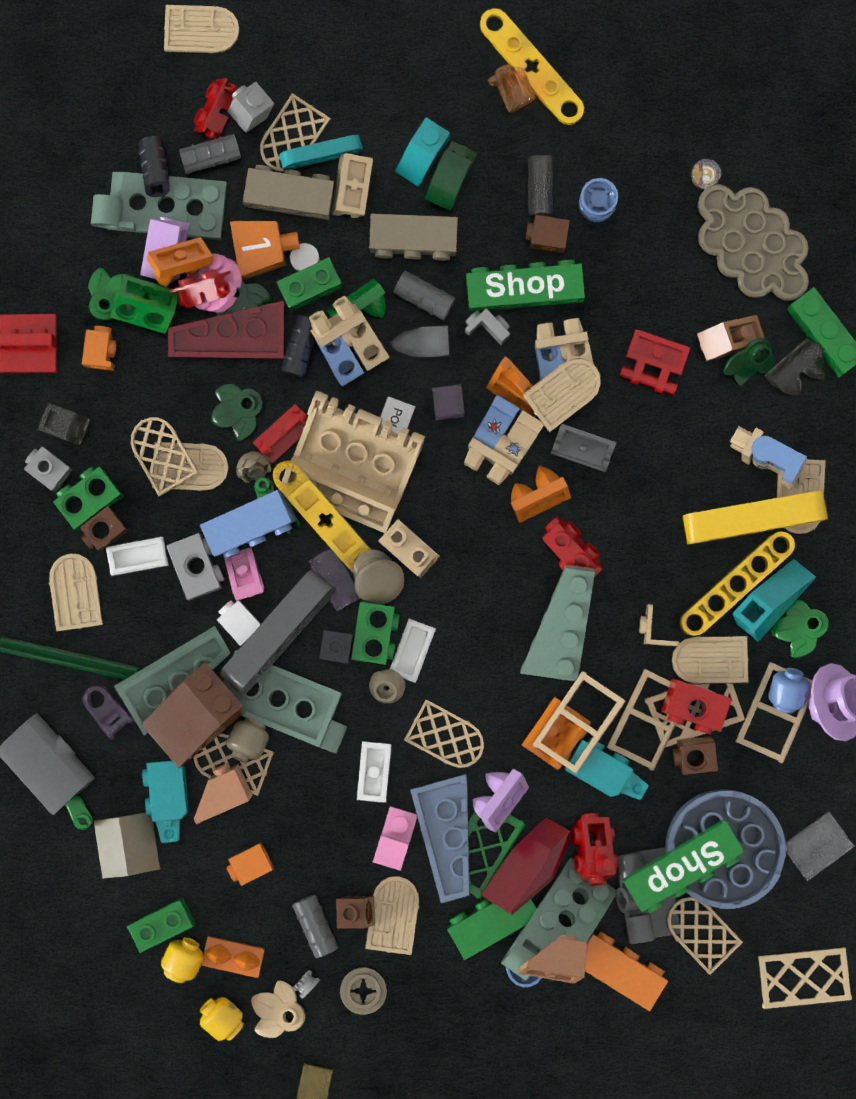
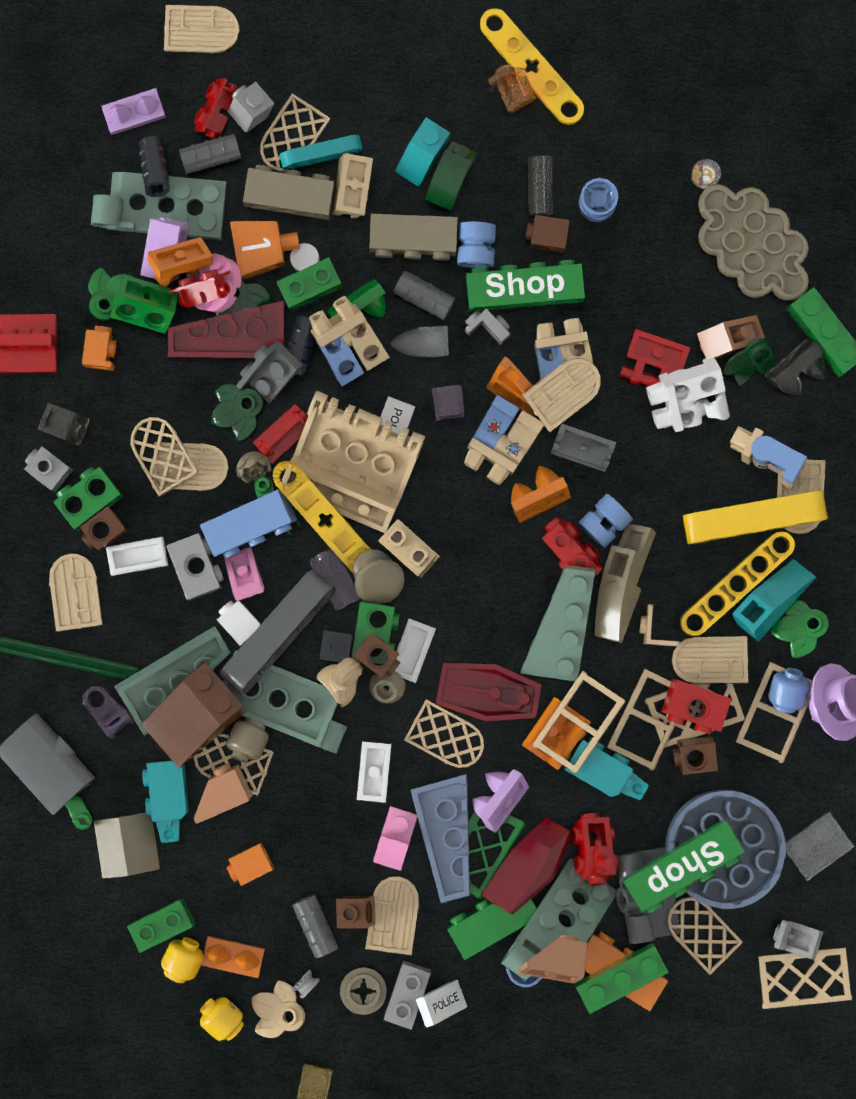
(133, 111): none -> lavender tile
(270, 371): none -> dark grey bracket
(341, 679): none -> tan hair
(364, 656): none -> reddish brown brick
(408, 987): none -> light grey brick
(441, 1003): none -> white tile
(476, 244): none -> medium blue wheel
(488, 692): none -> dark red piece
(612, 513): none -> medium blue wheel
(619, 580): none -> dark tan slope
(621, 978): none -> green brick
(681, 394): none -> white hips
(797, 939): none -> light grey bracket

